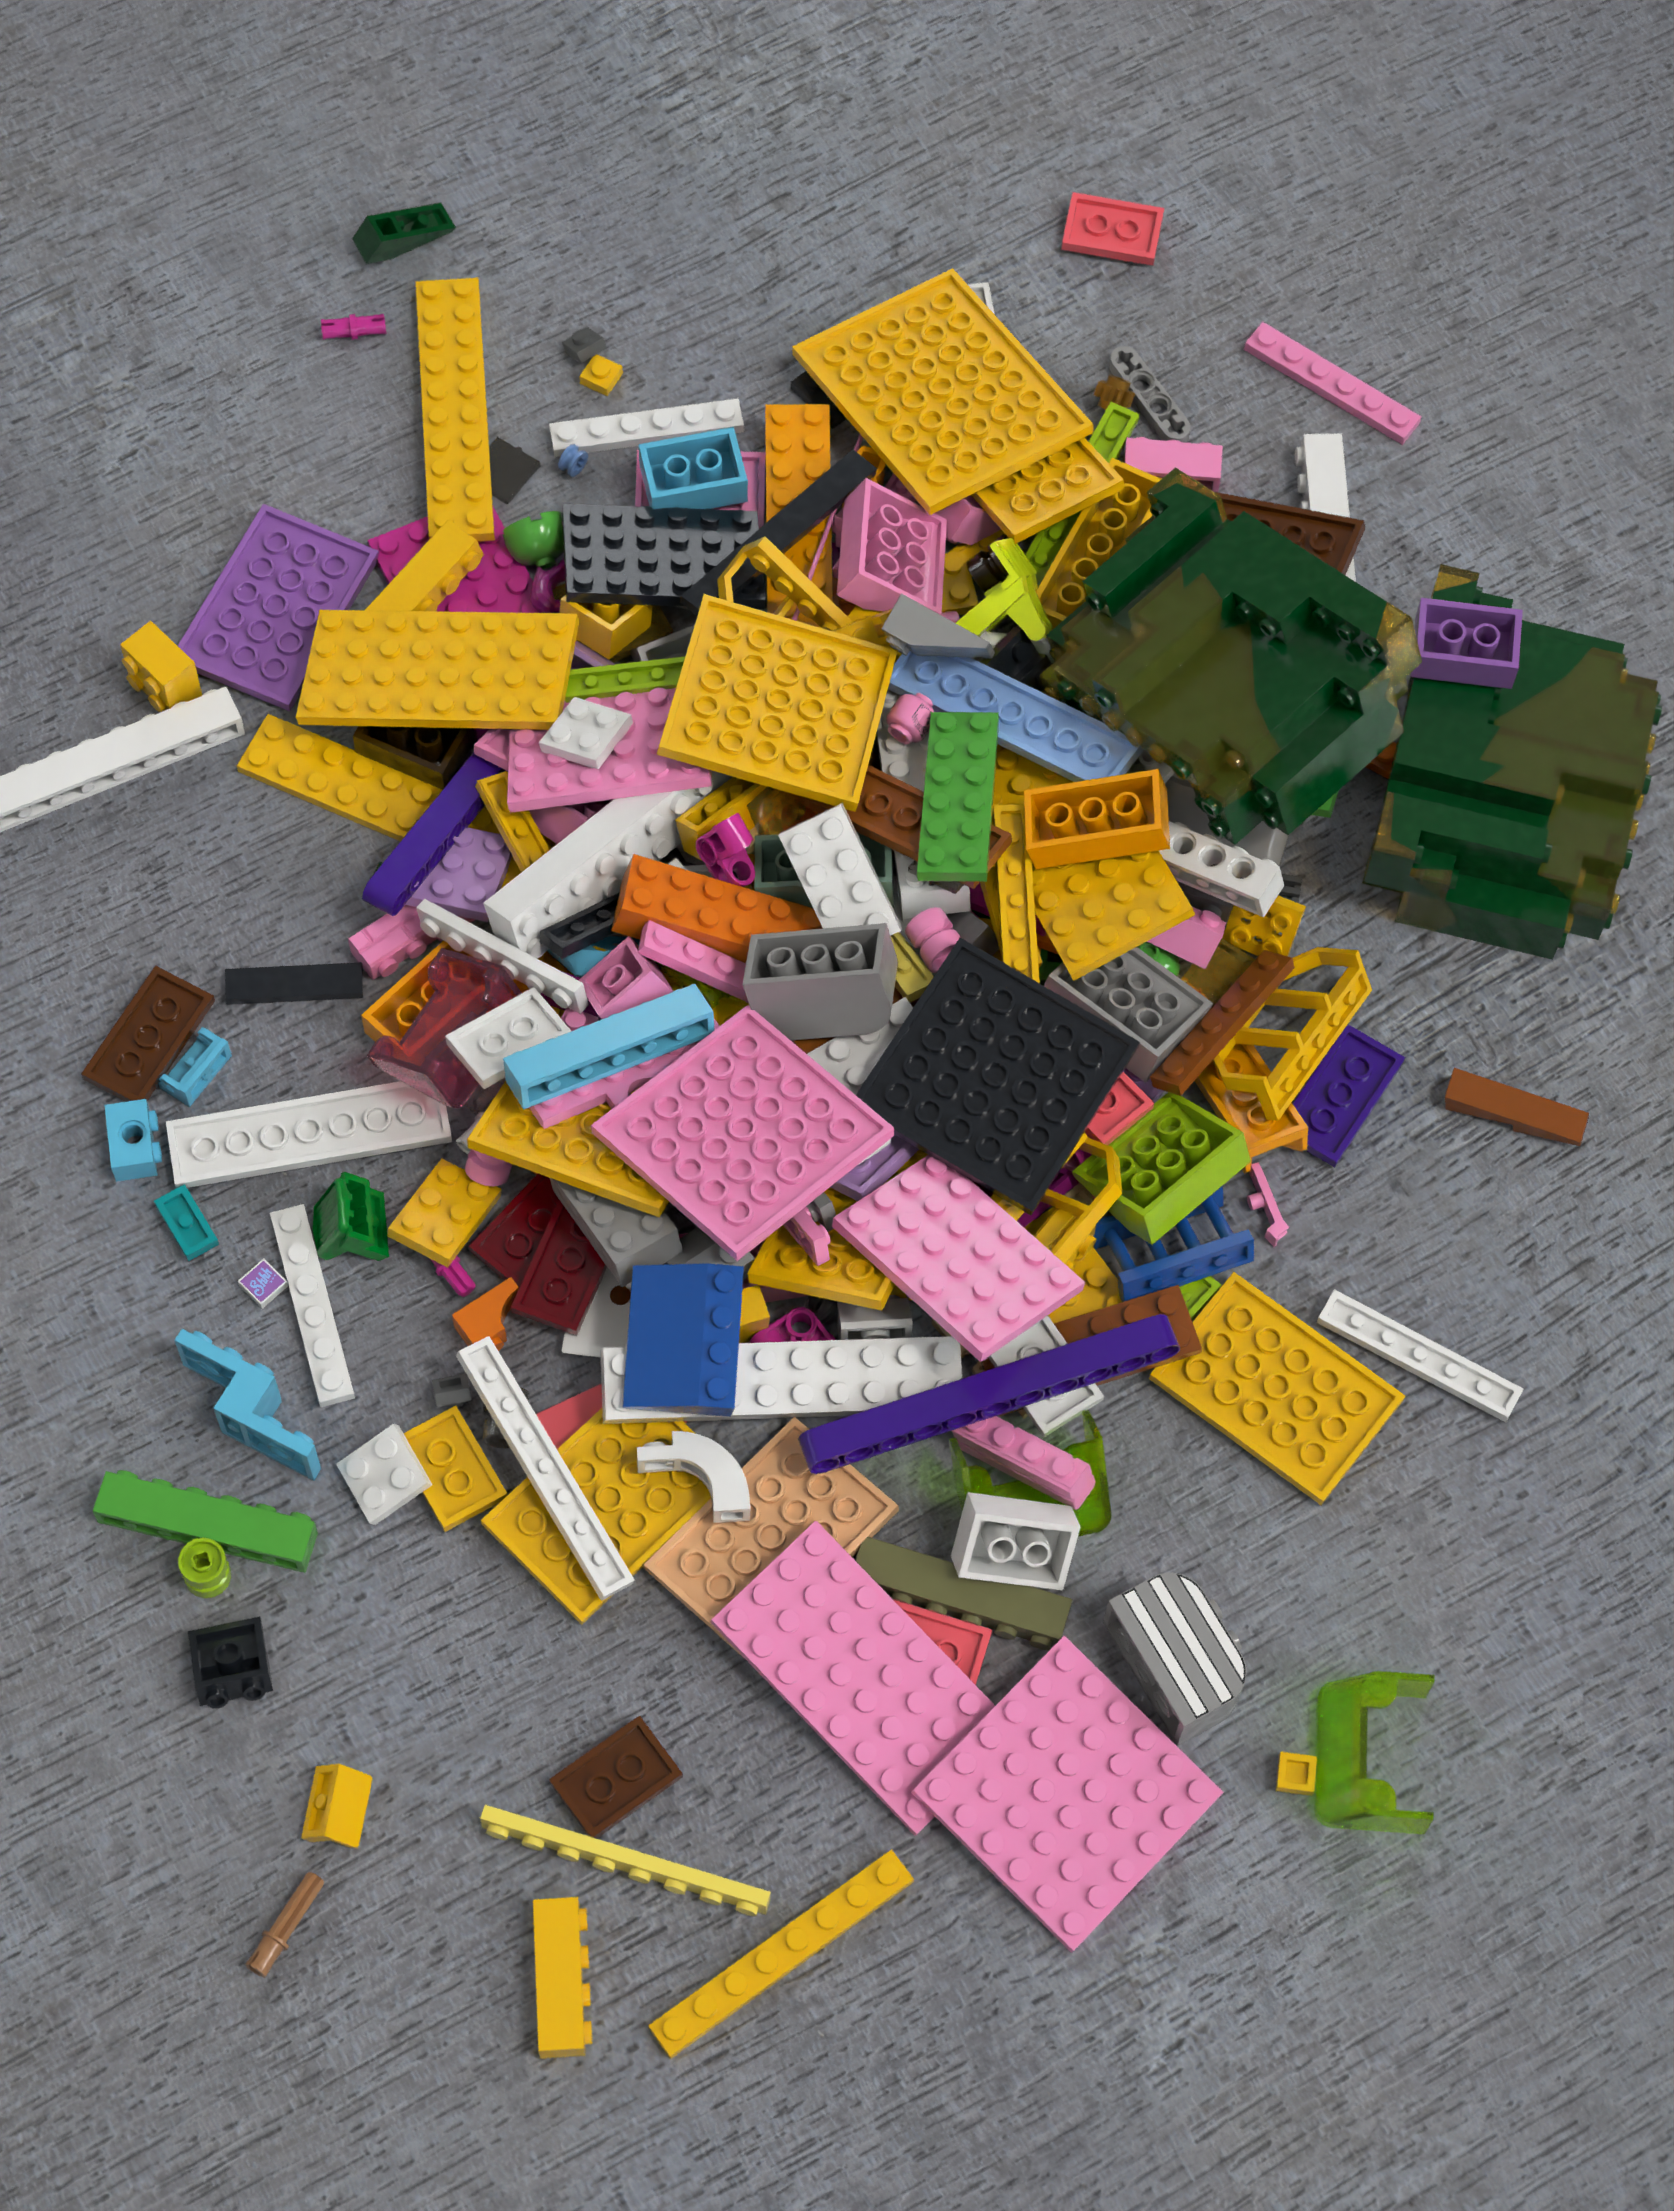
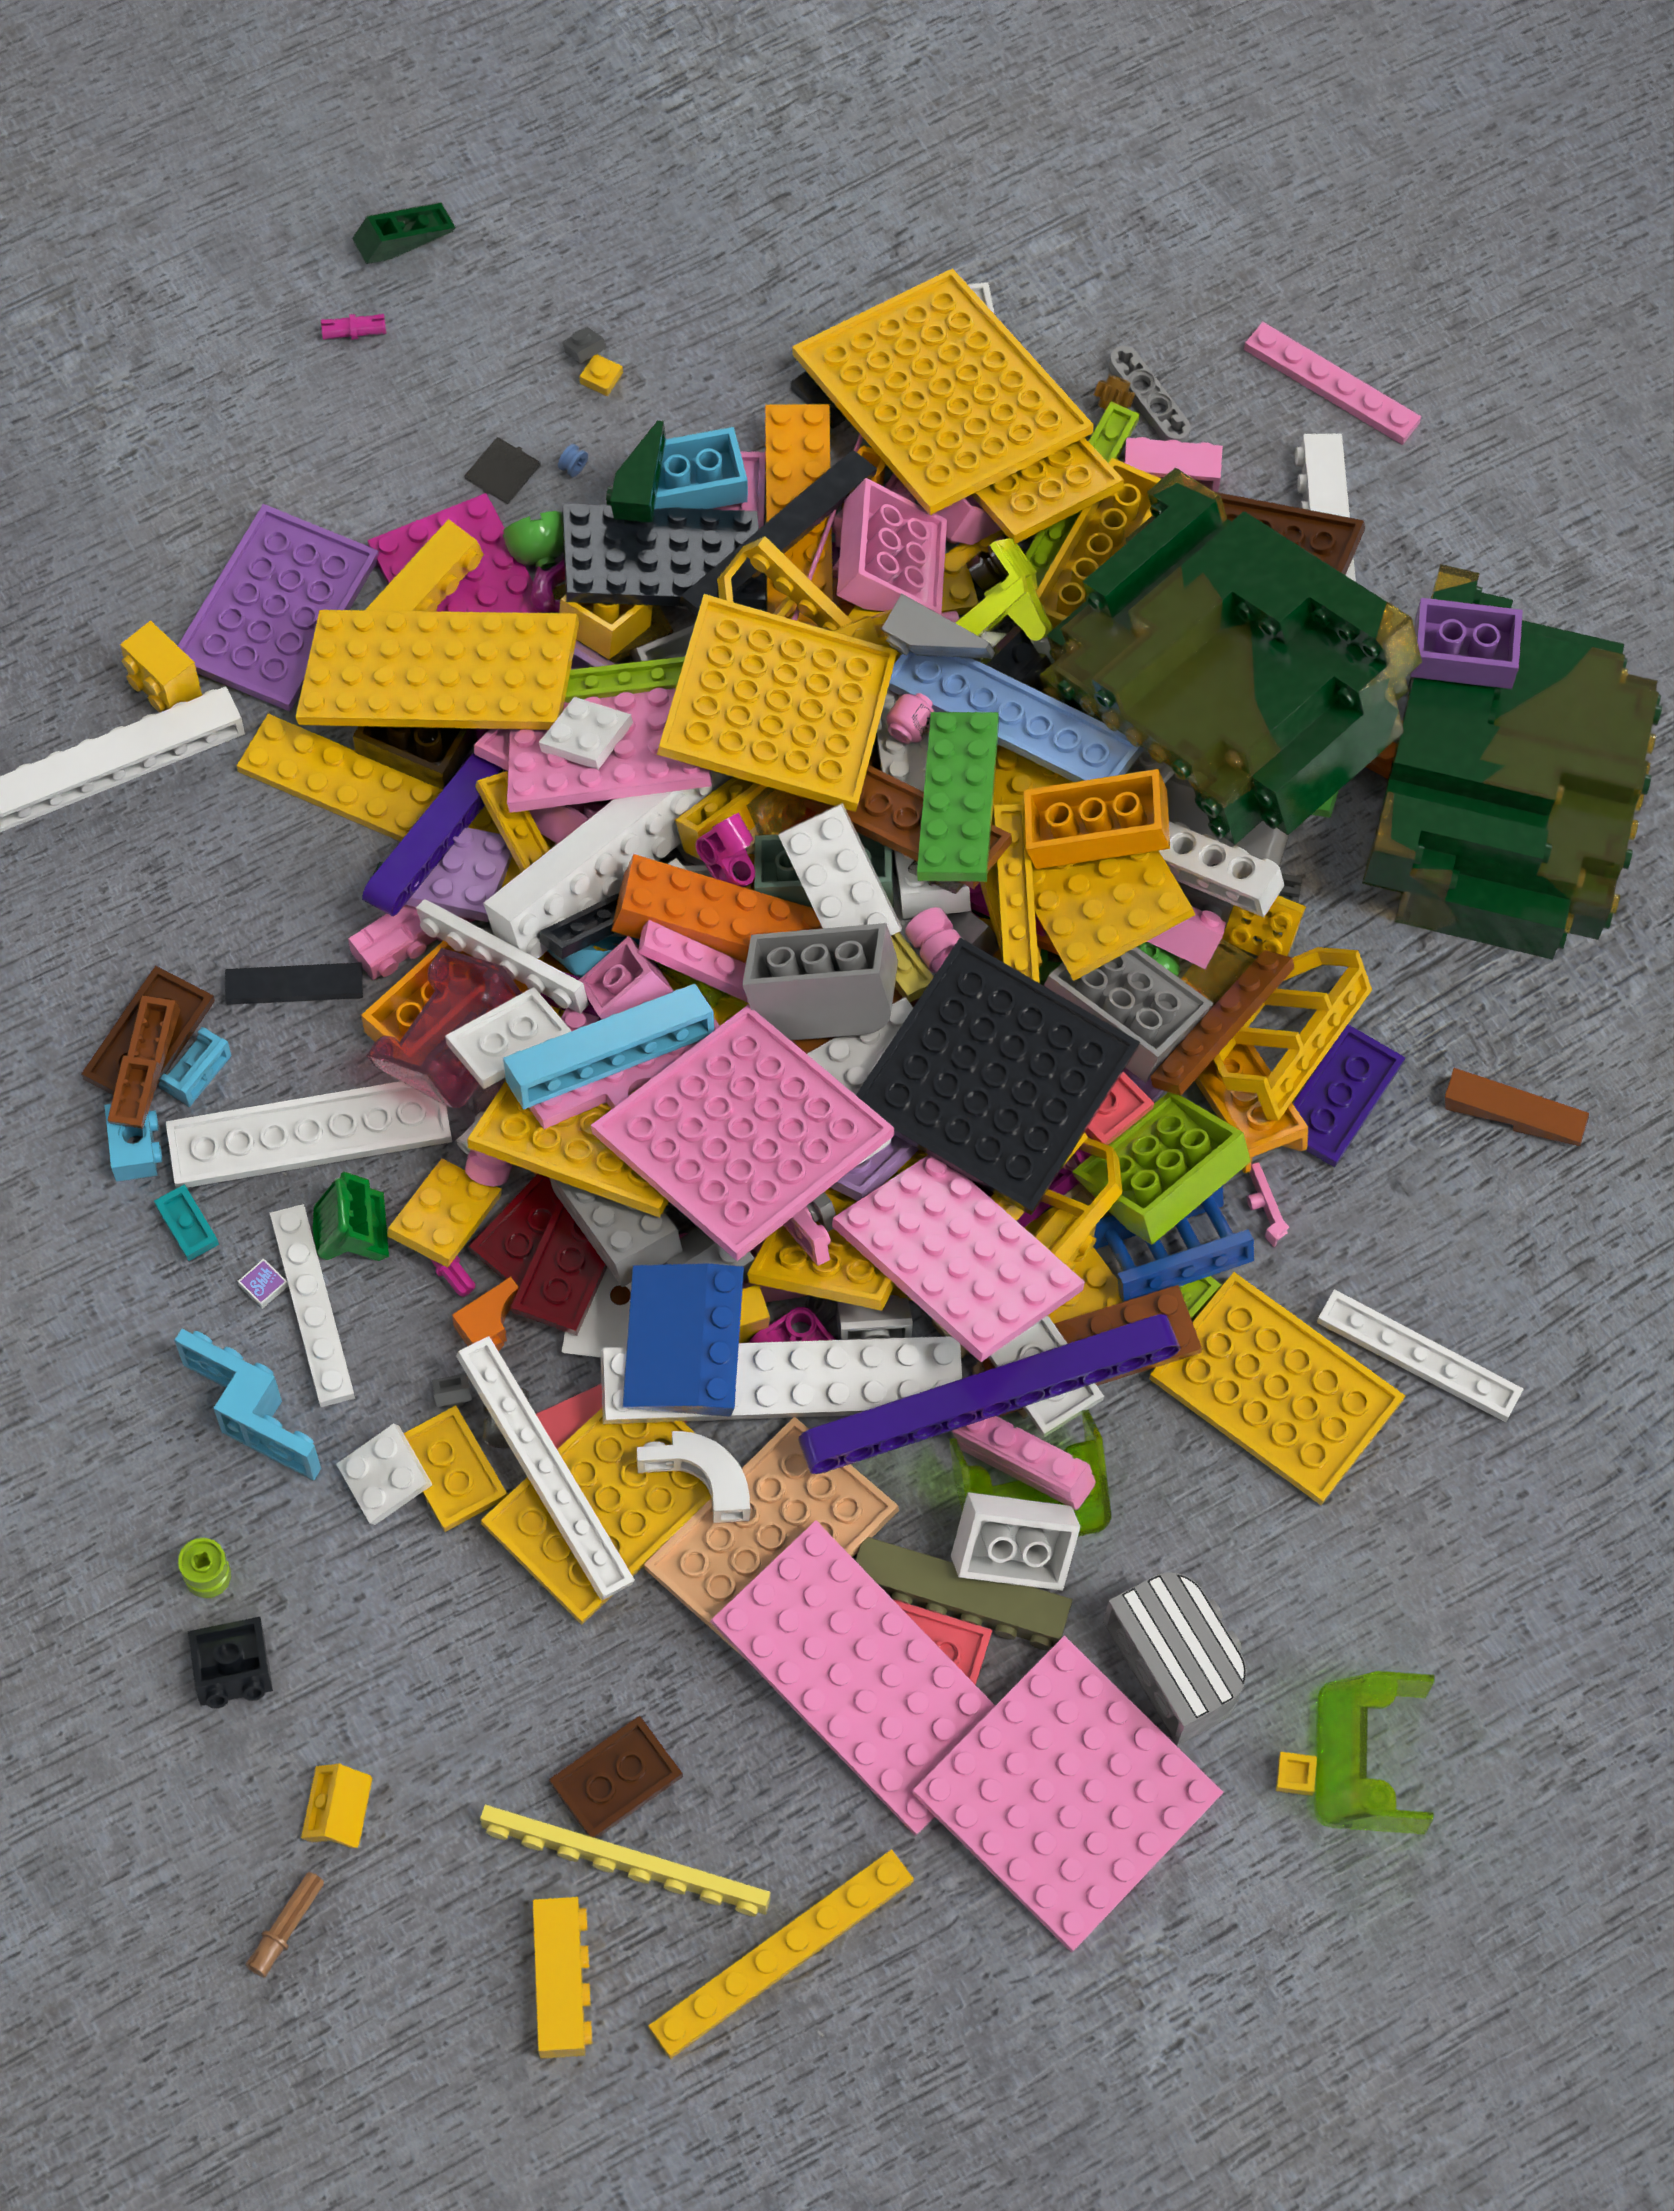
(144, 1061): none -> dark orange slope
(190, 1514): bright green brick -> none
(454, 406): yellow plate -> none
(638, 478): none -> dark green slope
(645, 426): white plate -> none
(1112, 228): coral plate -> none

